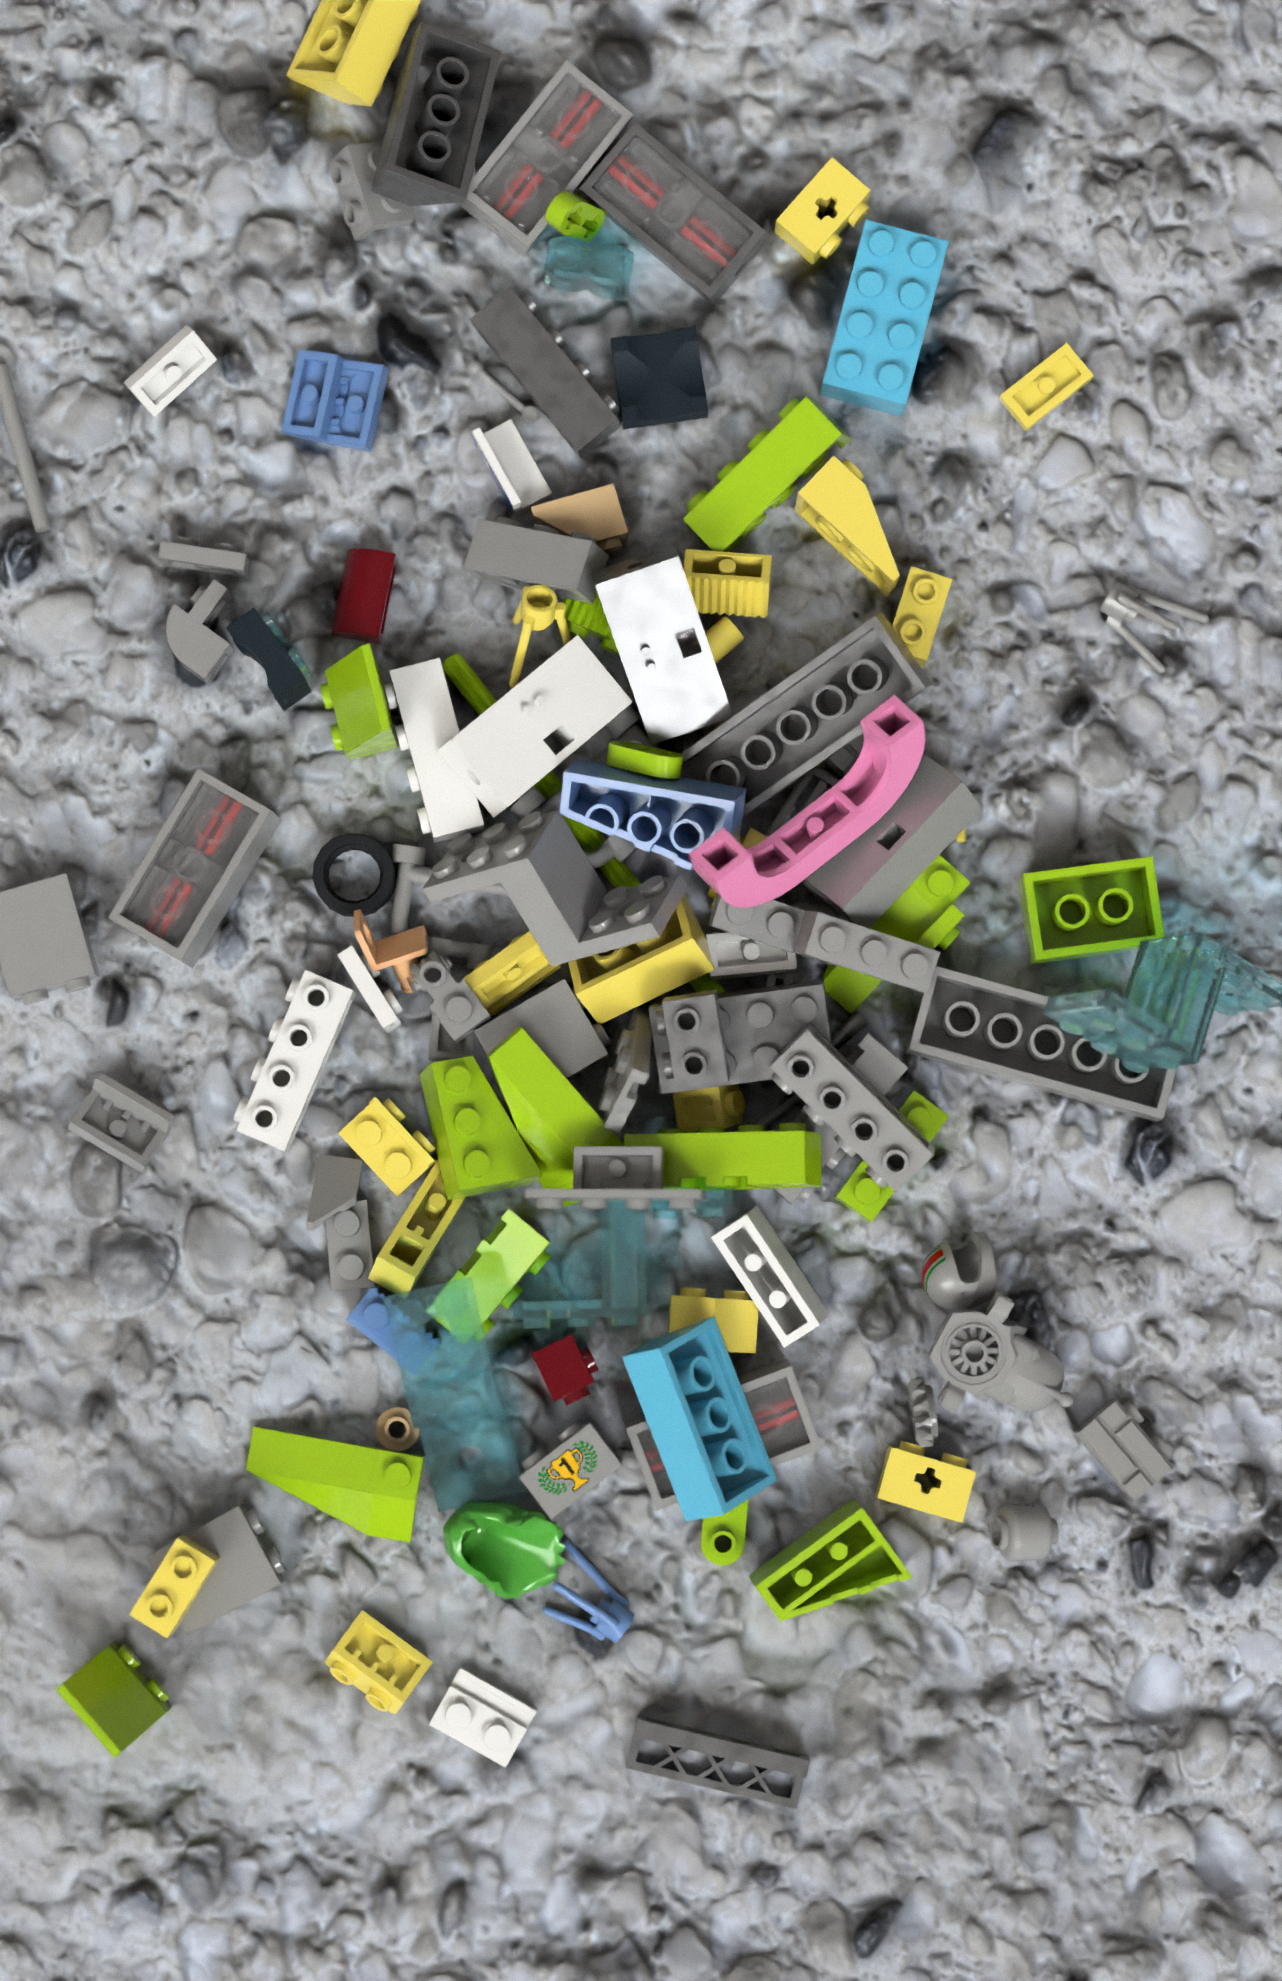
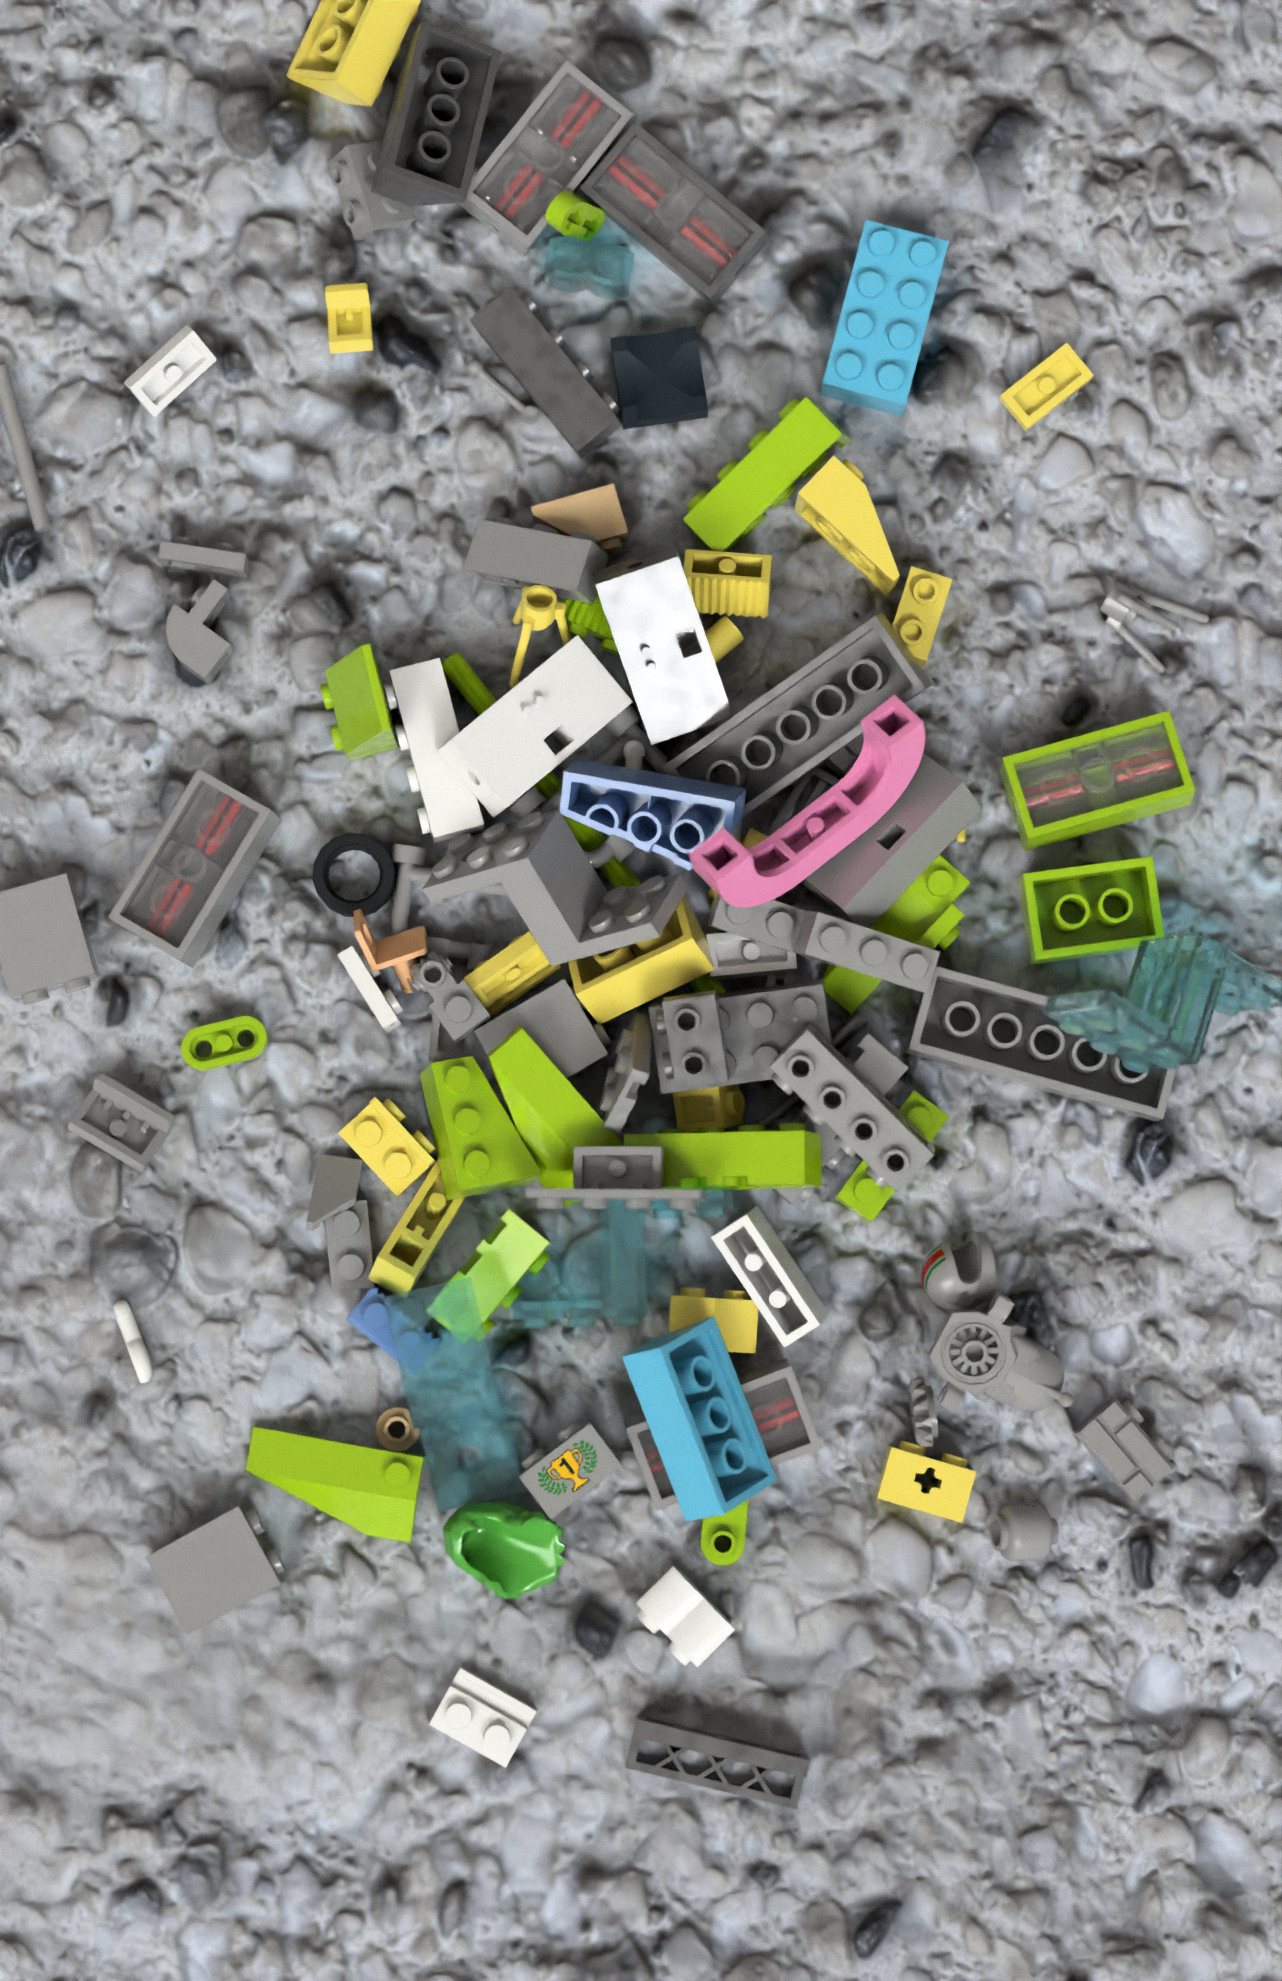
(115, 1697): lime slope -> none
(133, 1340): none -> white piece
(174, 1586): light yellow brick -> none
(224, 1042): none -> lime plate
(263, 641): black brick -> none
(295, 1061): white brick -> none
(335, 400): medium blue slope -> none
(349, 318): none -> light yellow bracket
(364, 595): dark red brick -> none
(377, 1663): light yellow bracket -> none
(512, 467): white panel -> none
(566, 1369): dark red brick -> none
(609, 1618): medium blue plant -> none
(644, 759): lime beam -> none
(684, 1616): none -> white brick
(828, 1564): lime wedge -> none
(830, 188): light yellow brick -> none
(1097, 781): none -> brick

